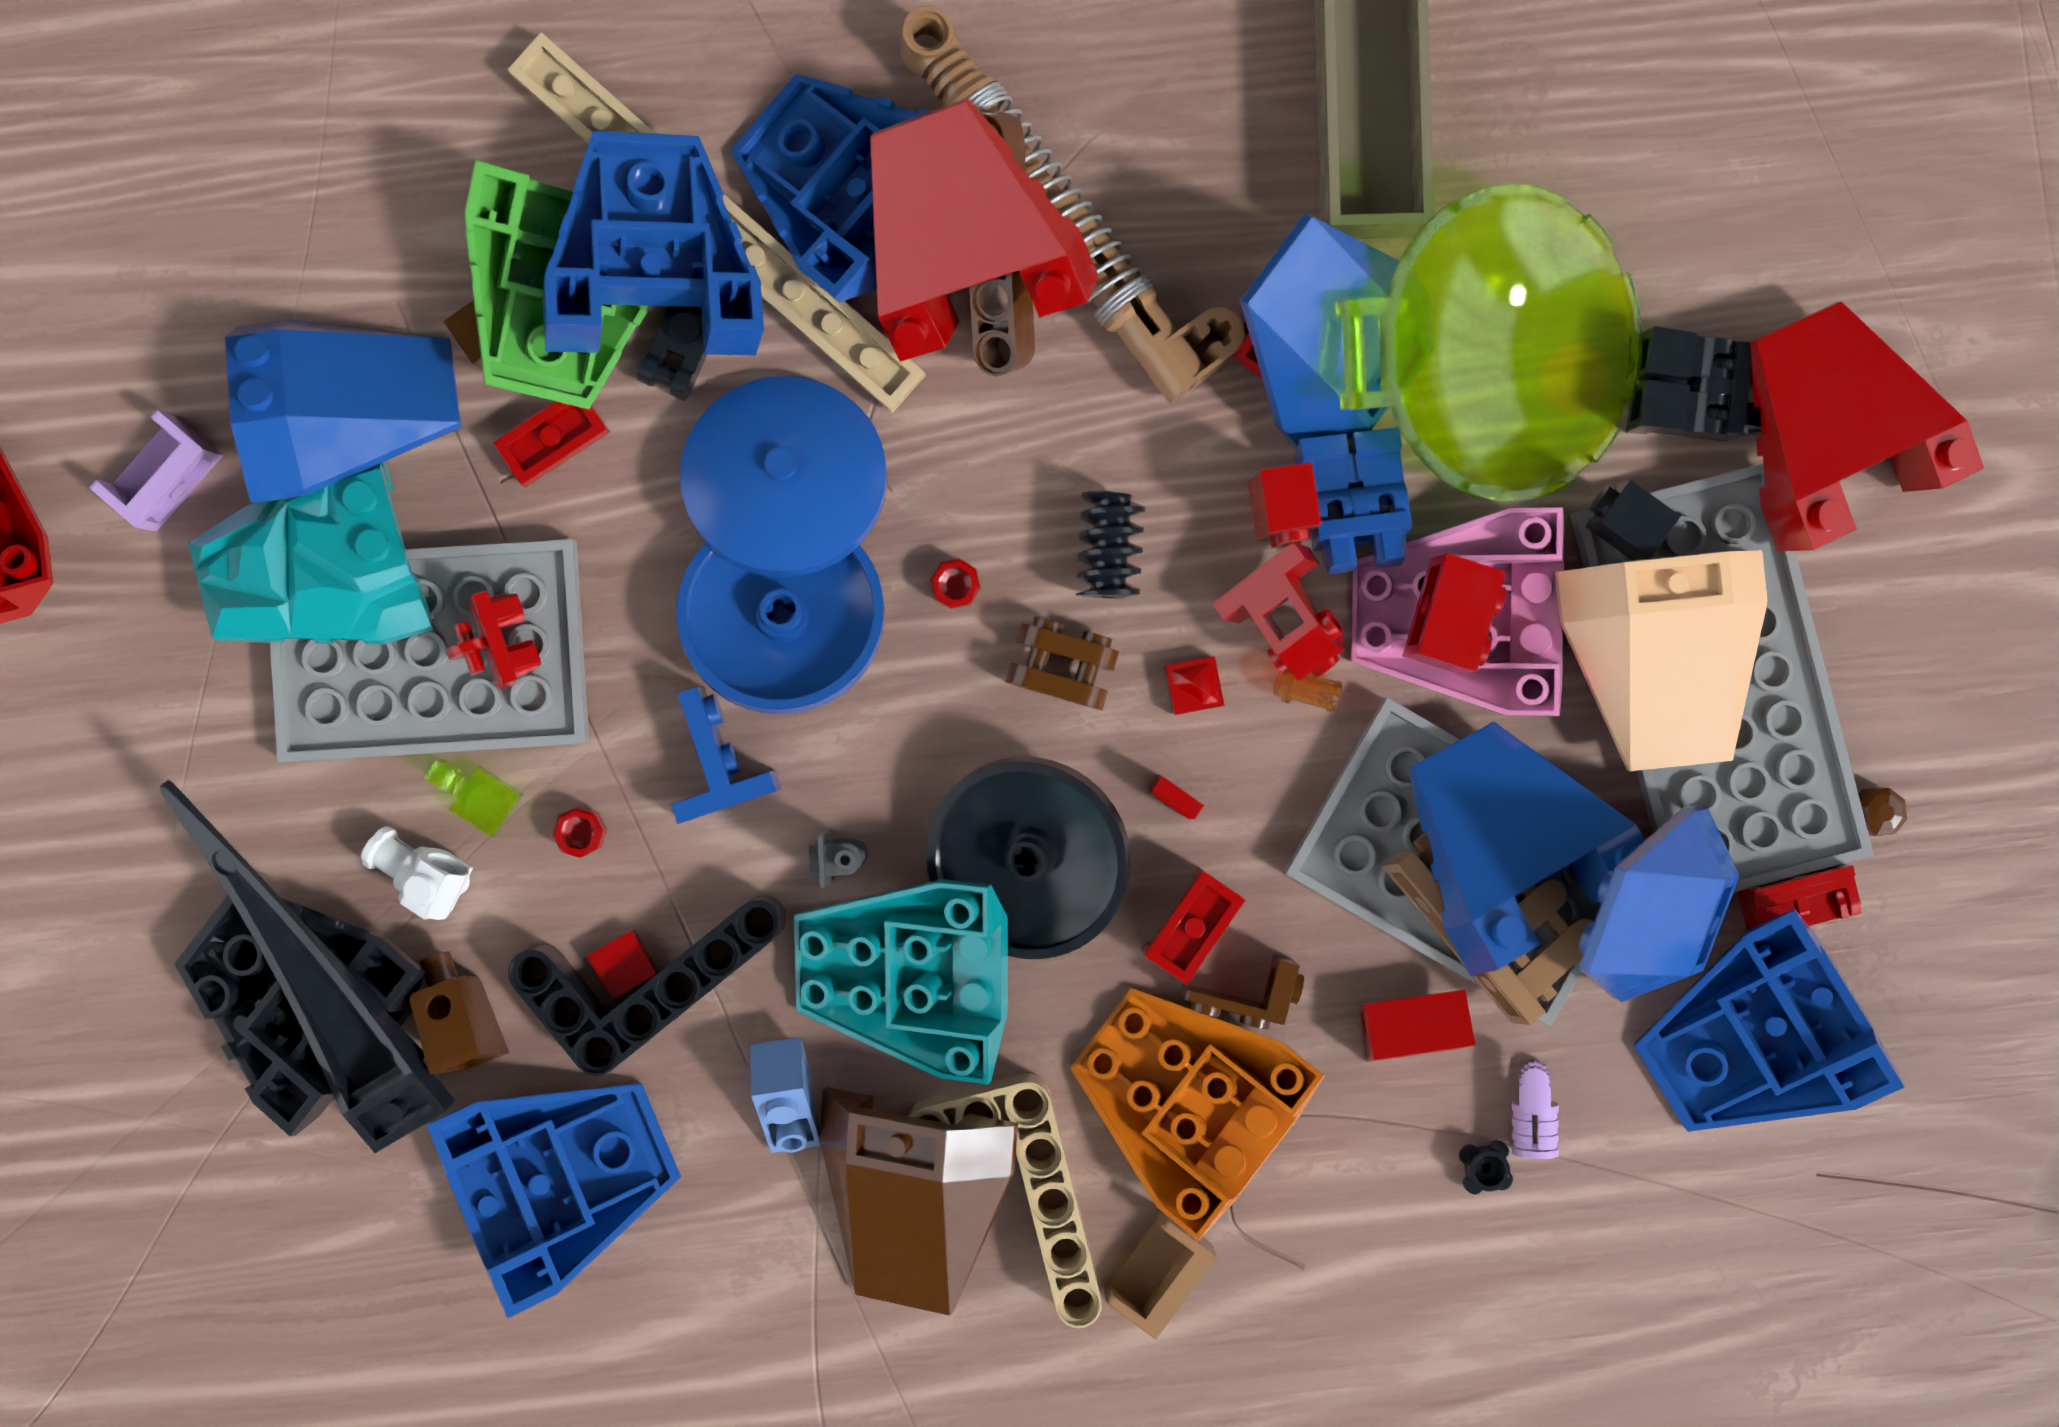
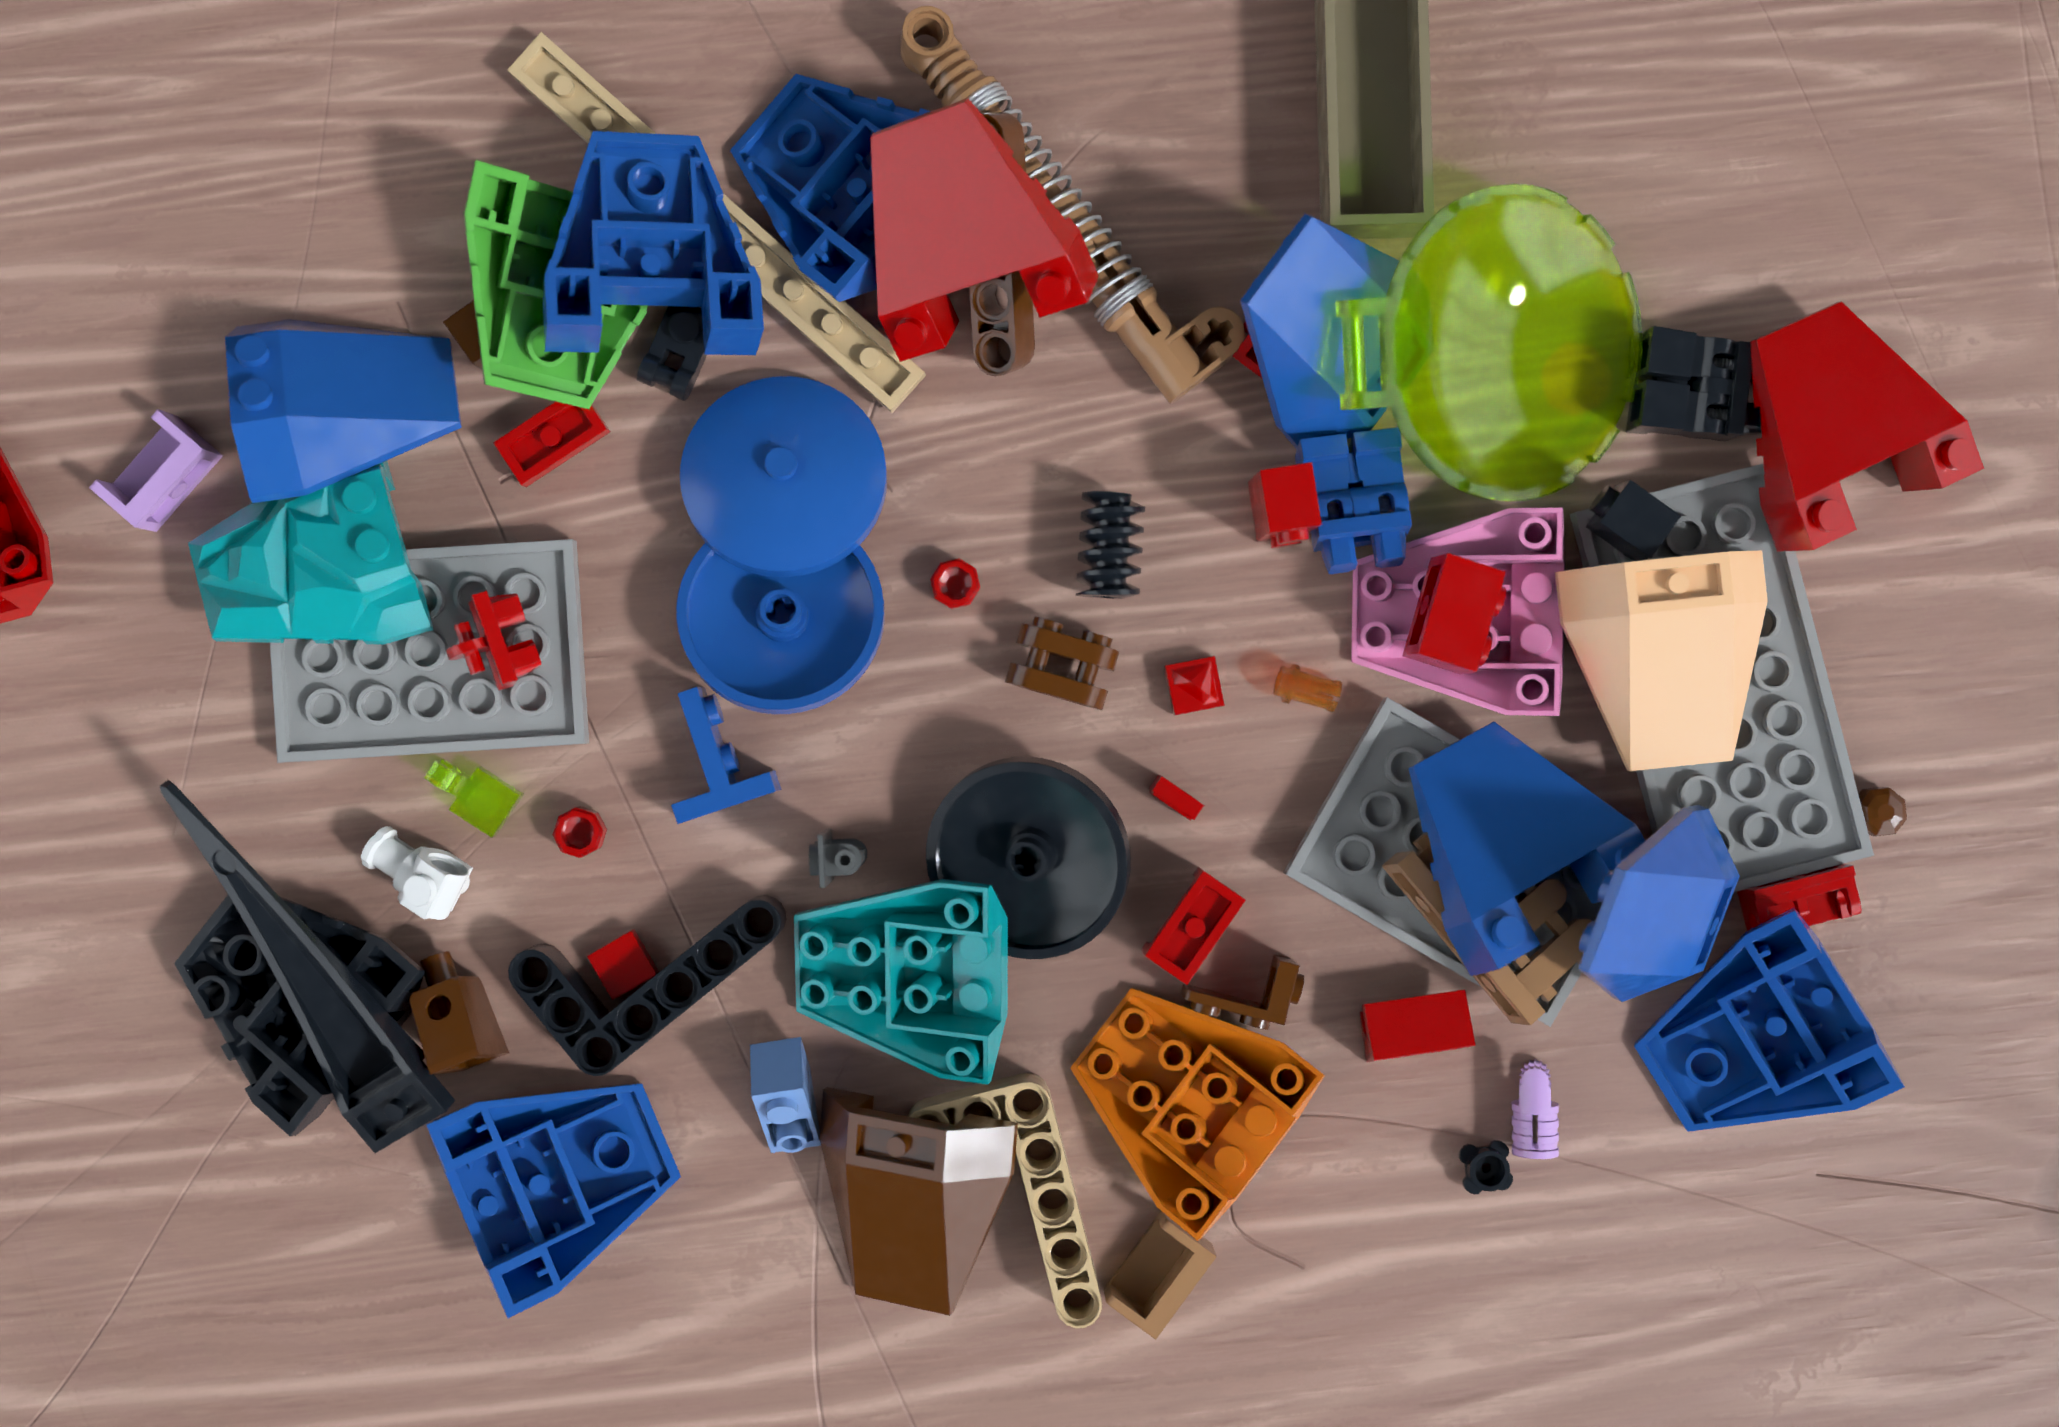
(1309, 647): red tile -> none

